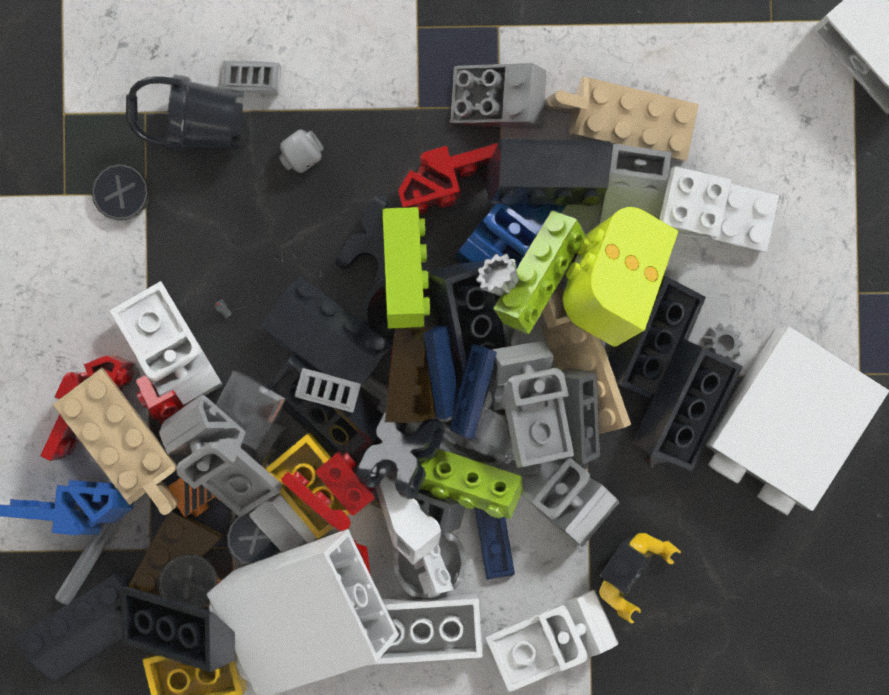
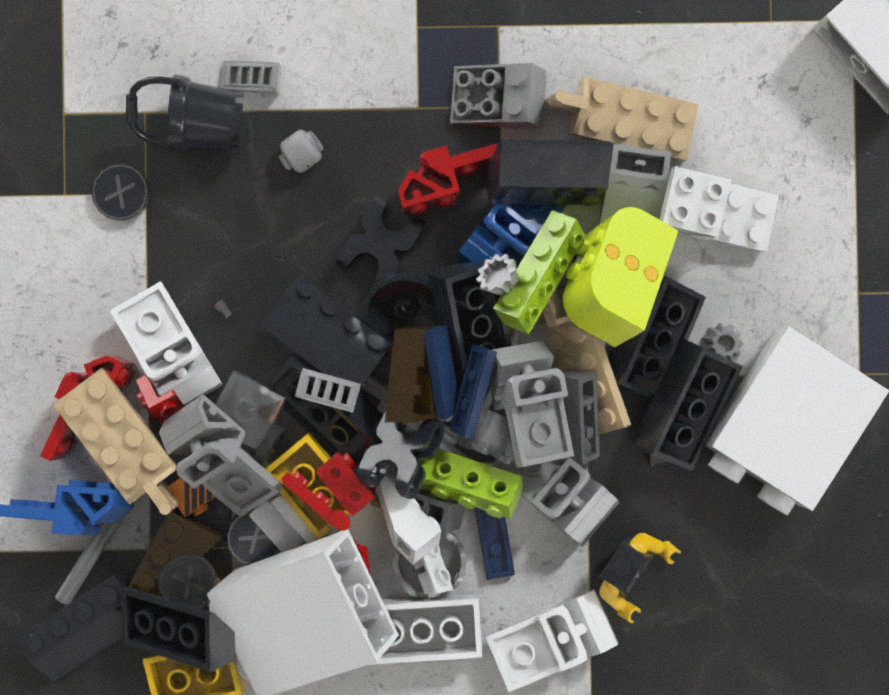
(403, 268): lime brick -> none

